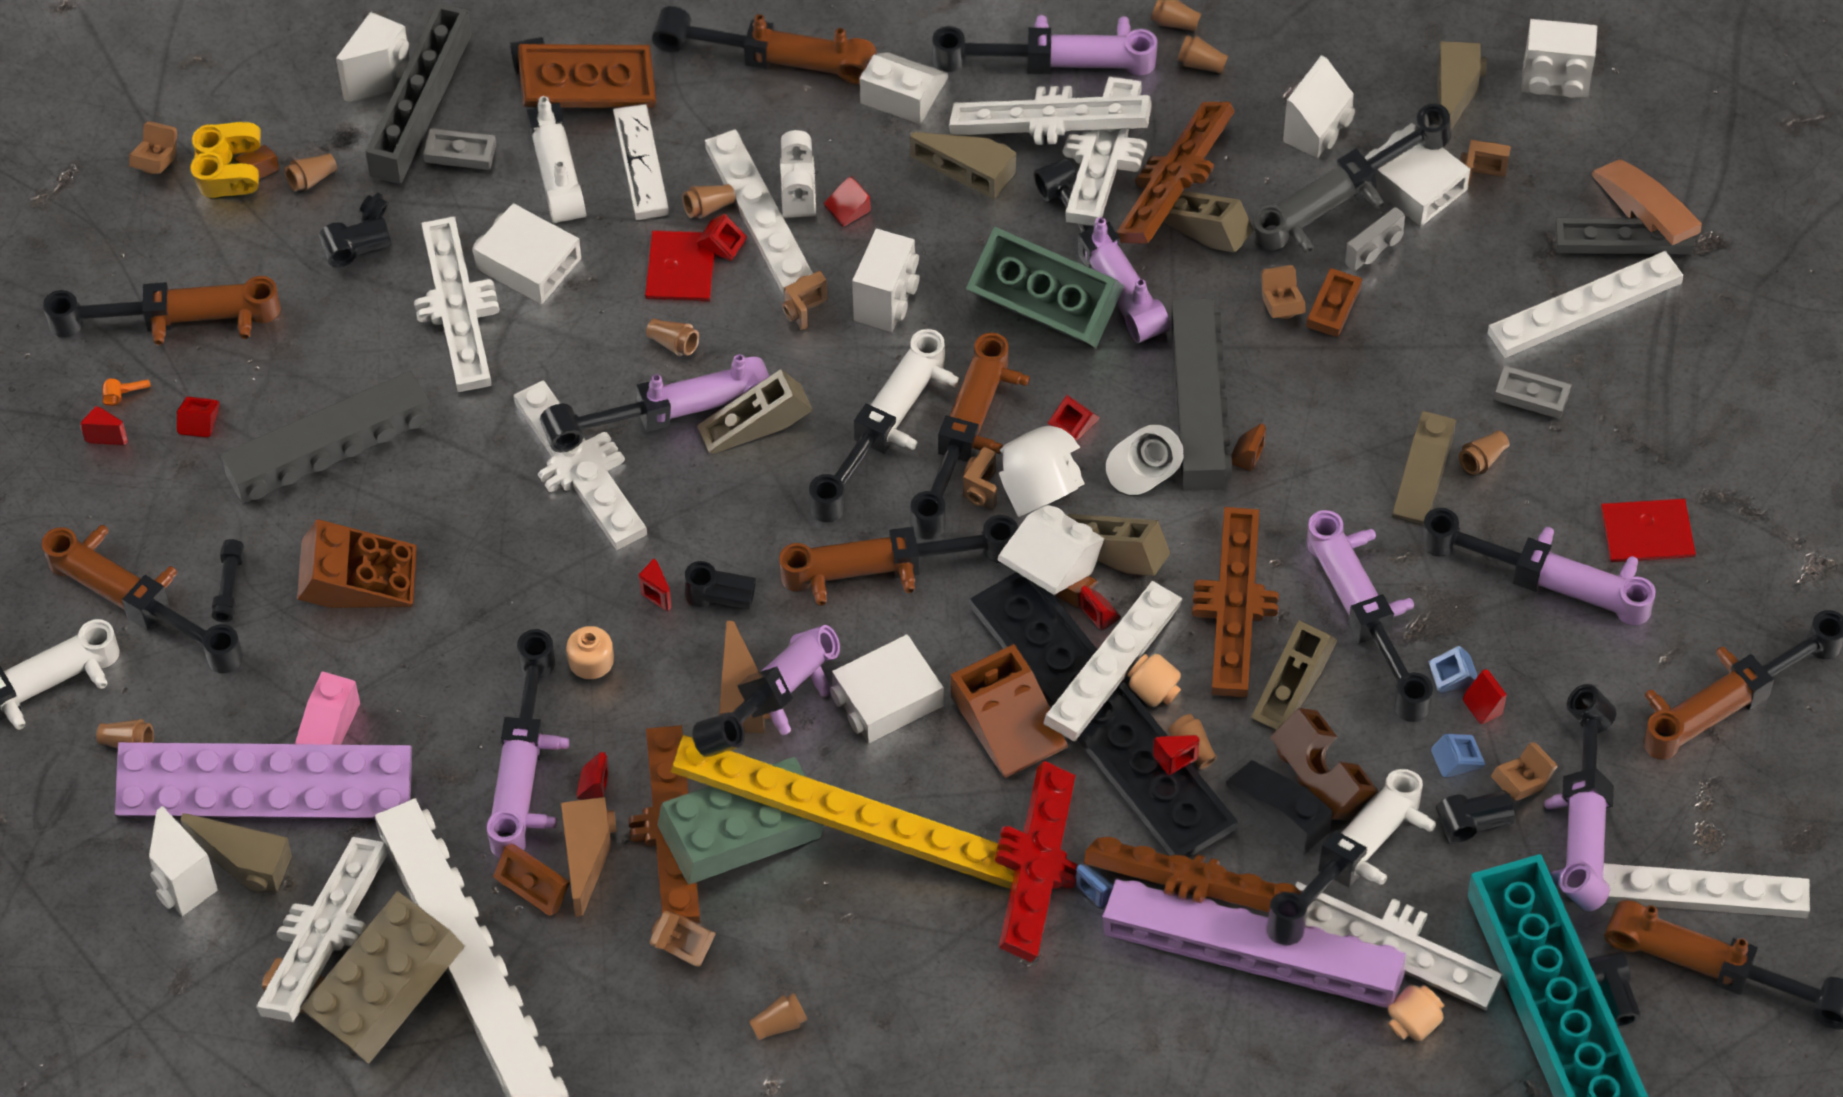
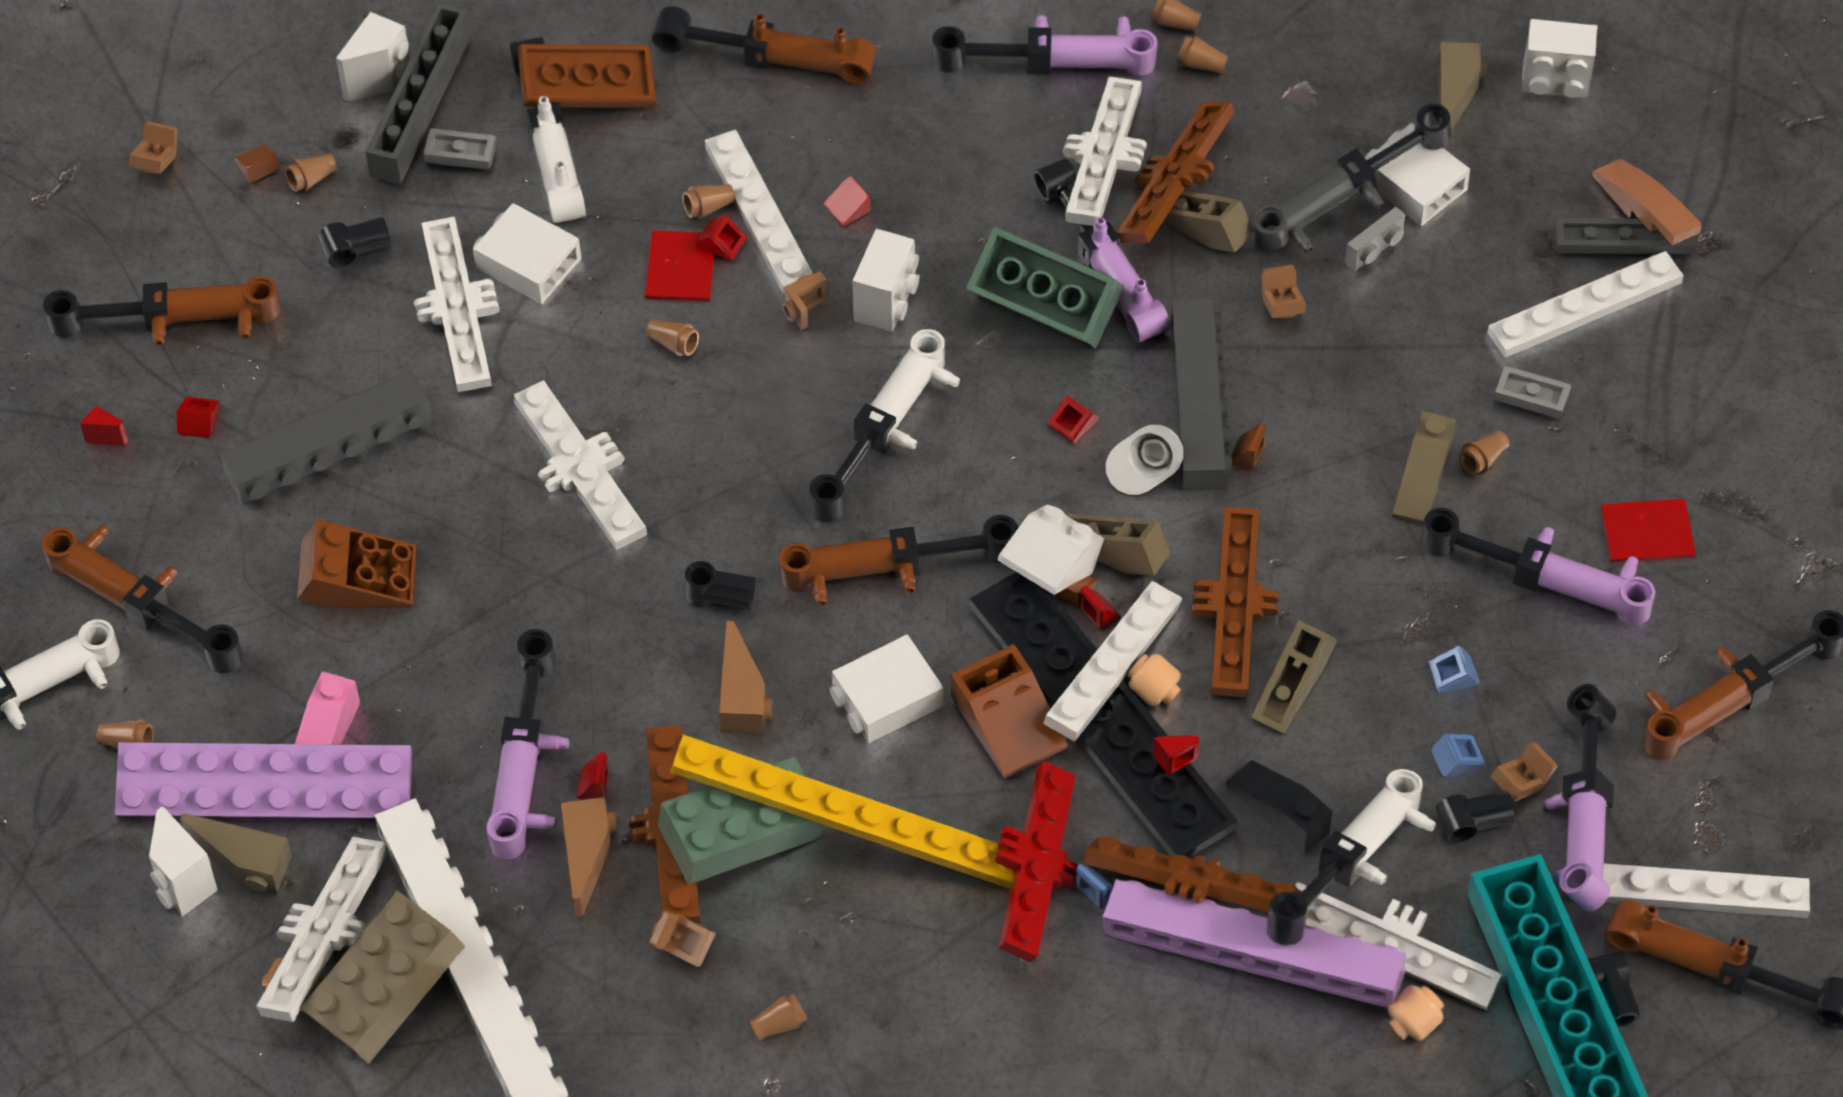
(113, 389): orange hand -> none
(214, 151): yellow piece -> none
(224, 604): black bar -> none
(373, 207): black plate -> none
(531, 879): dark orange plate -> none
(590, 652): light nougat head -> none
(641, 162): white tile -> none
(654, 585): red slope -> none
(657, 402): piece -> none
(757, 413): dark tan slope -> none
(771, 690): piece -> none
(797, 175): white piece -> none
(900, 86): white slope -> none
(960, 430): piece -> none
(967, 159): dark tan slope -> none
(977, 477): medium nougat bracket -> none
(1039, 468): white brick -> none
(1050, 115): white hinge -> none
(1190, 726): medium nougat cone -> none
(1303, 745): reddish brown arch -> none
(1318, 109): white slope -> none
(1334, 302): dark orange plate -> none
(1368, 612): piece -> none
(1485, 697): red slope -> none
(1486, 158): medium nougat bracket -> none

